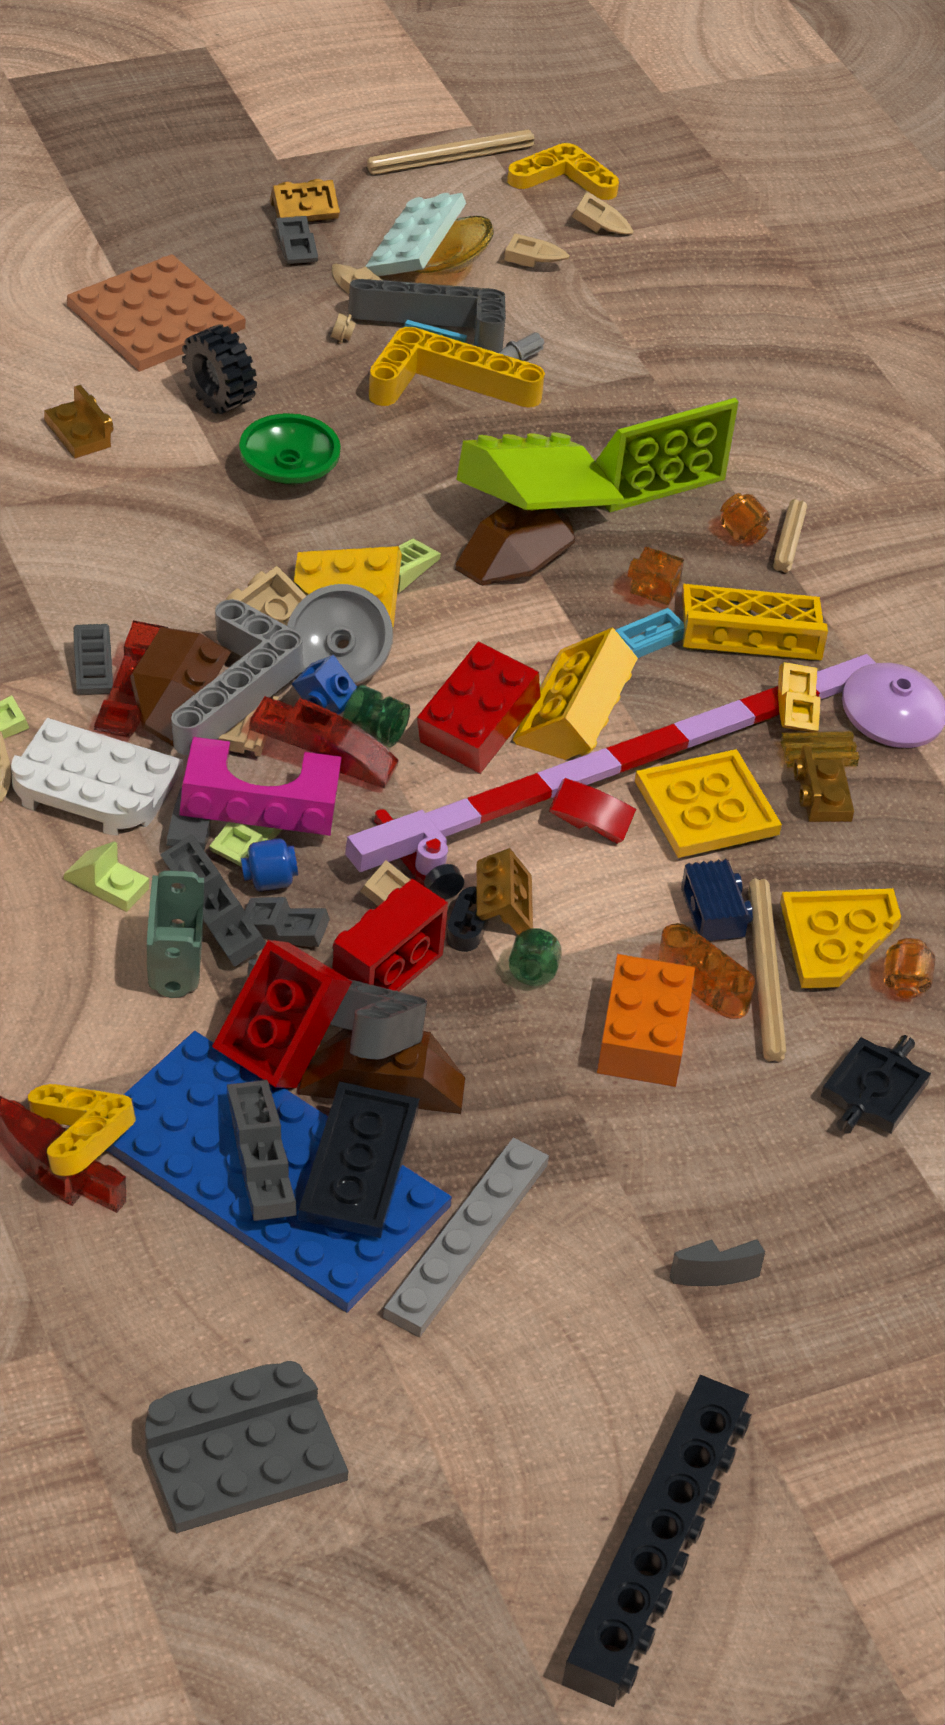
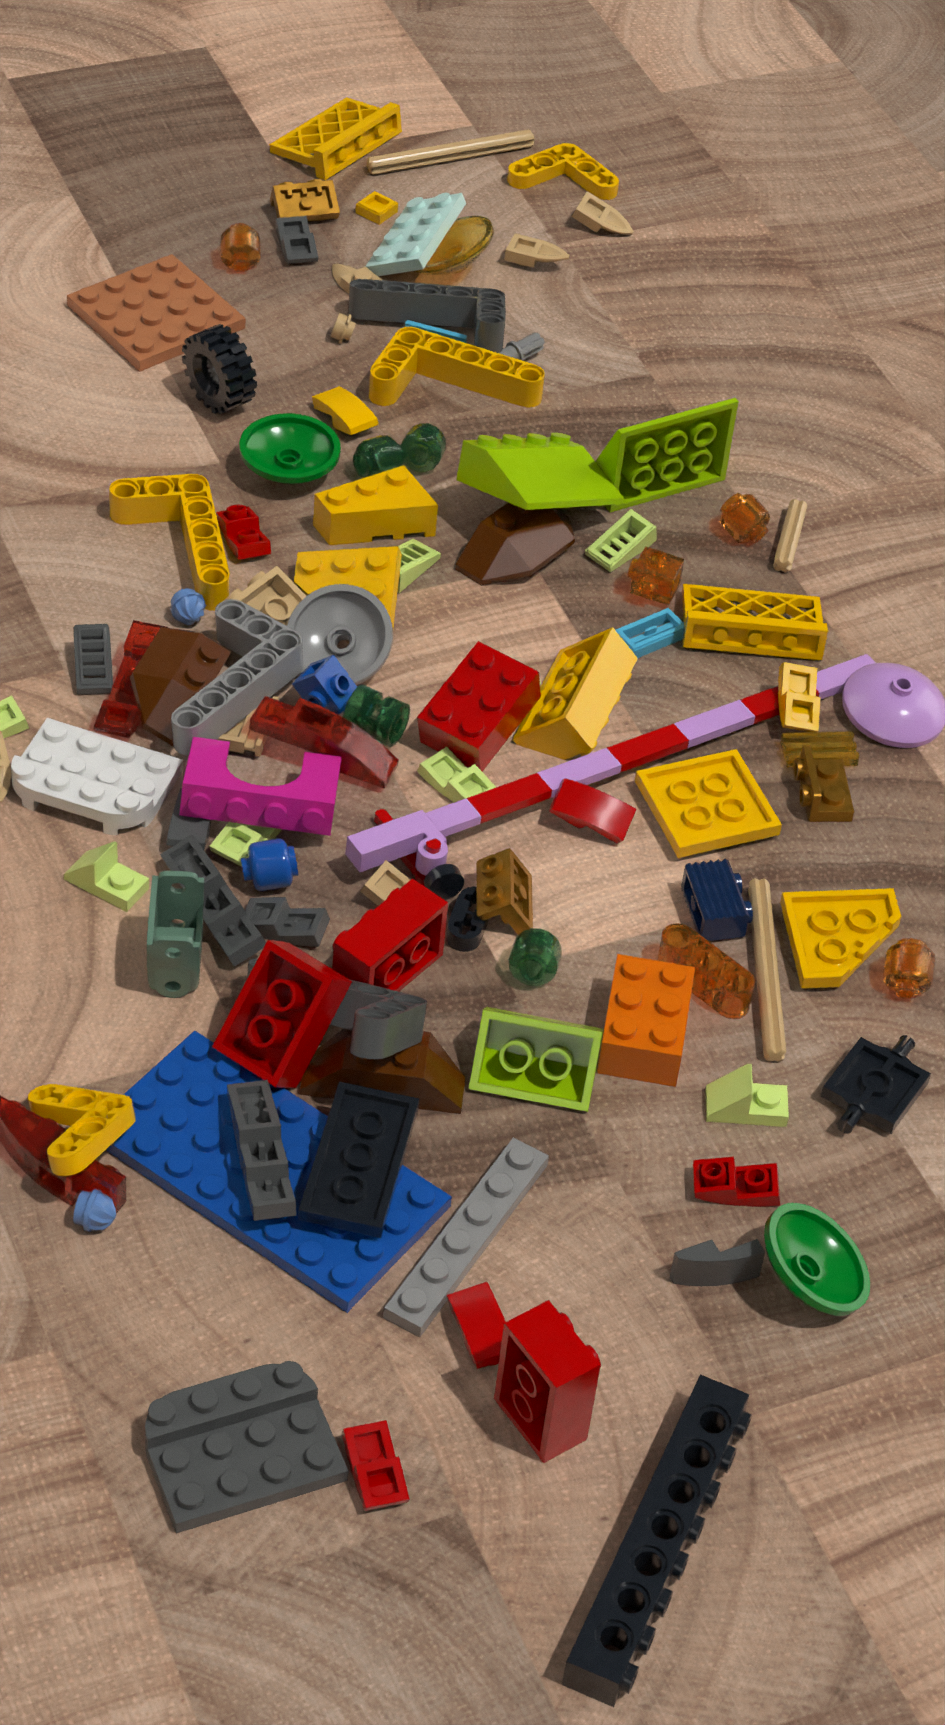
(80, 424): pearl gold bracket -> none
(94, 1210): none -> medium blue plate
(185, 500): none -> yellow beam
(187, 606): none -> medium blue plate
(240, 247): none -> clear orange head
(243, 532): none -> red slope
(341, 148): none -> yellow fence
(347, 410): none -> yellow slope
(373, 507): none -> yellow wedge
(374, 1465): none -> red slope
(376, 207): none -> yellow tile
(377, 455): none -> clear green head
(423, 447): none -> clear green head
(452, 777): none -> yellowish green slope
(479, 1322): none -> red slope
(536, 1059): none -> lime slope
(547, 1380): none -> red brick
(630, 522): none -> yellowish green slope
(725, 1183): none -> red slope
(741, 1101): none -> yellowish green slope
(816, 1259): none -> green dish

